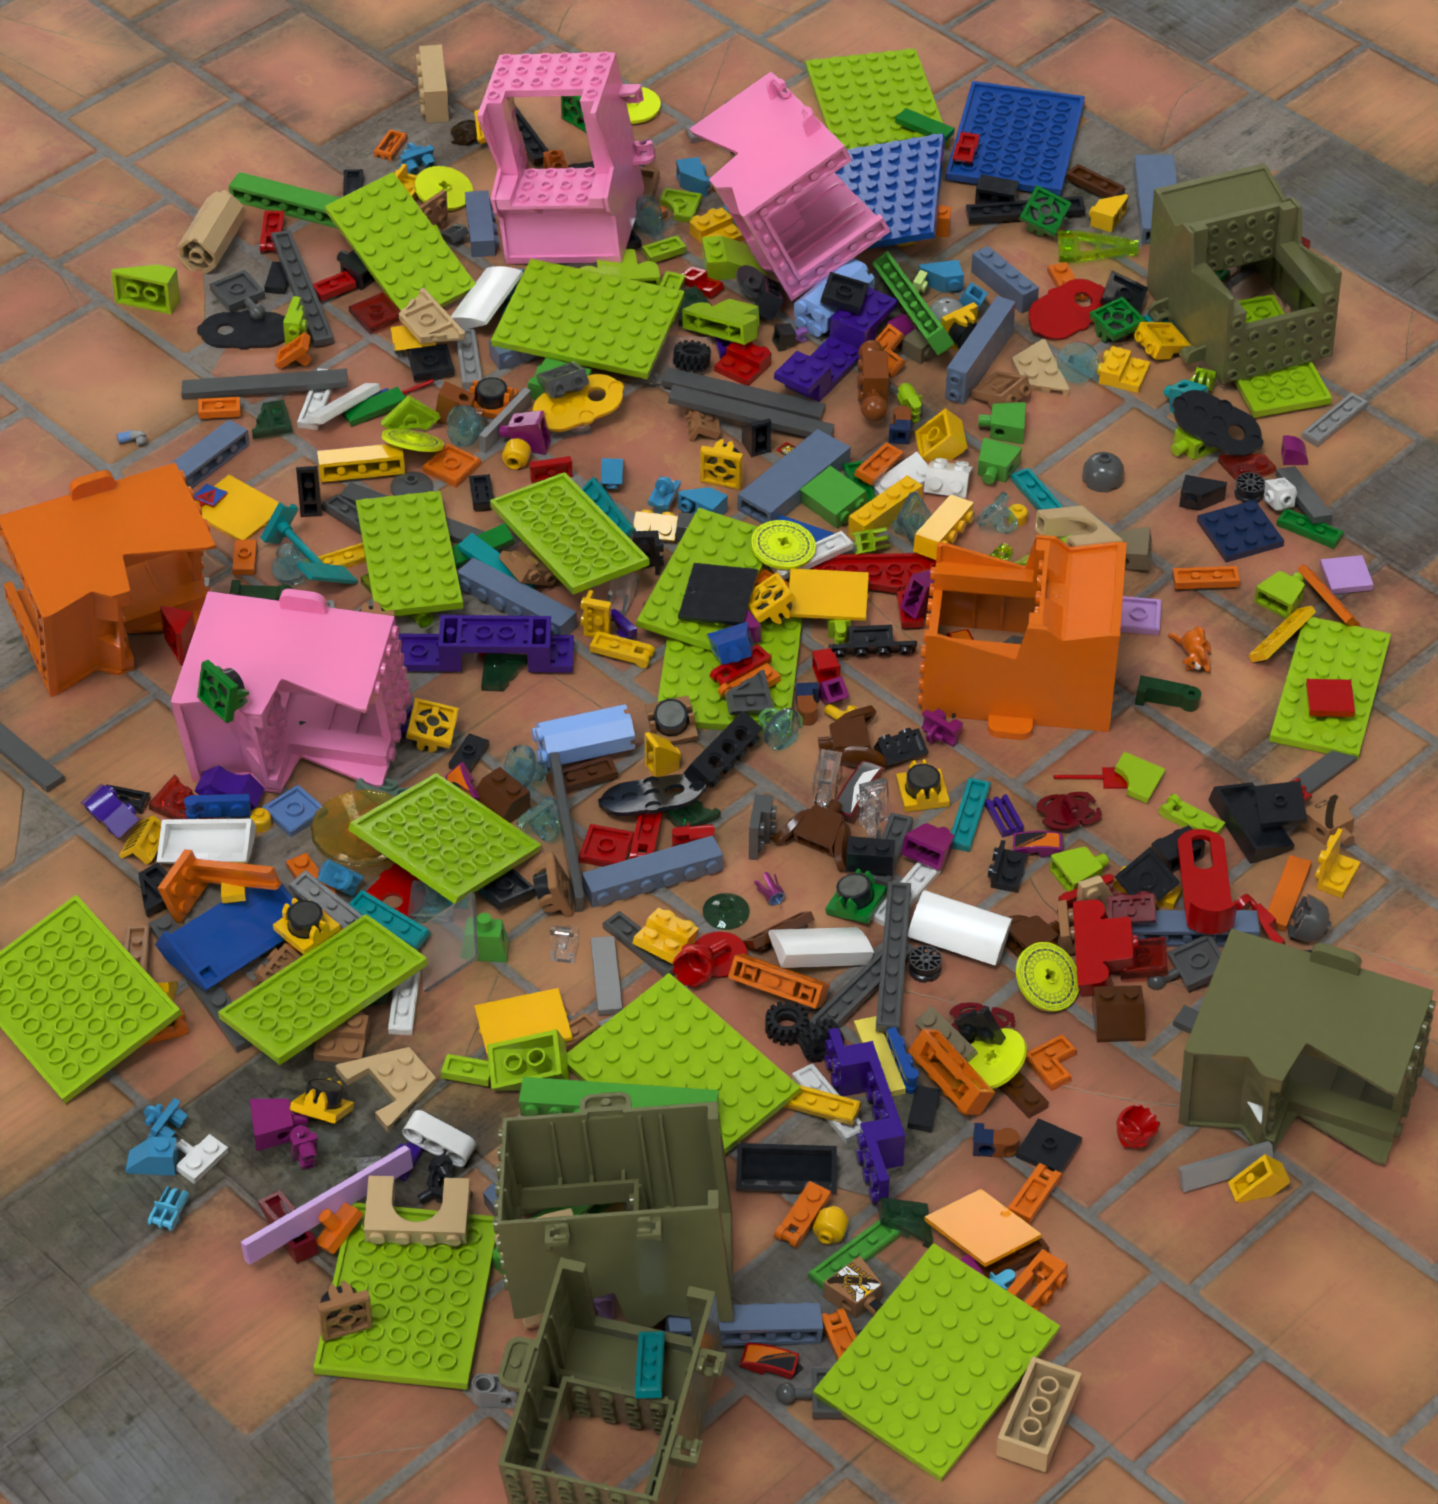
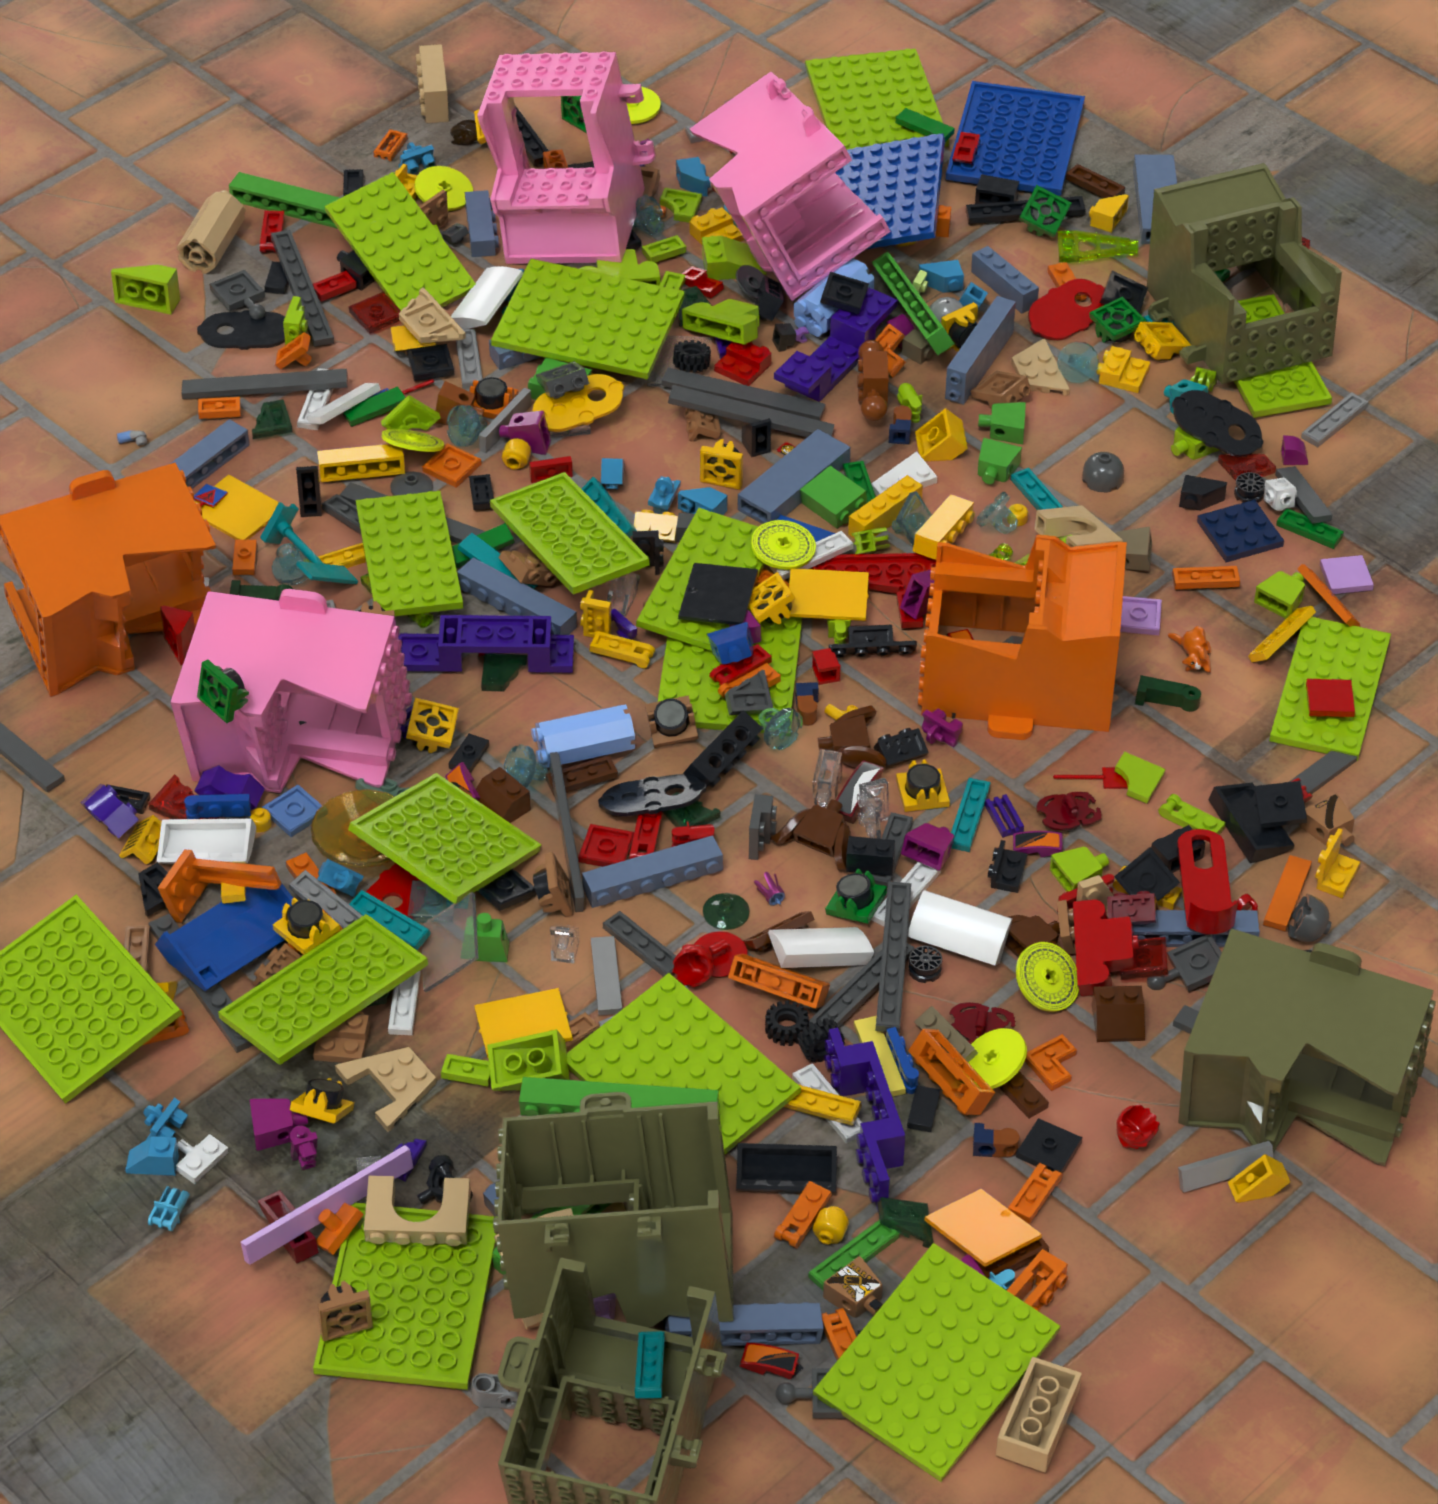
(439, 1137): white beam -> none
(538, 817): clear light blue tile -> none
(661, 755): yellow slope -> none
(665, 934): yellow plate -> none
(833, 690): magenta brick -> none
(878, 463): orange plate -> none
(947, 477): white bracket -> none
(980, 1026): black wing -> none
(1268, 924): red slope -> none

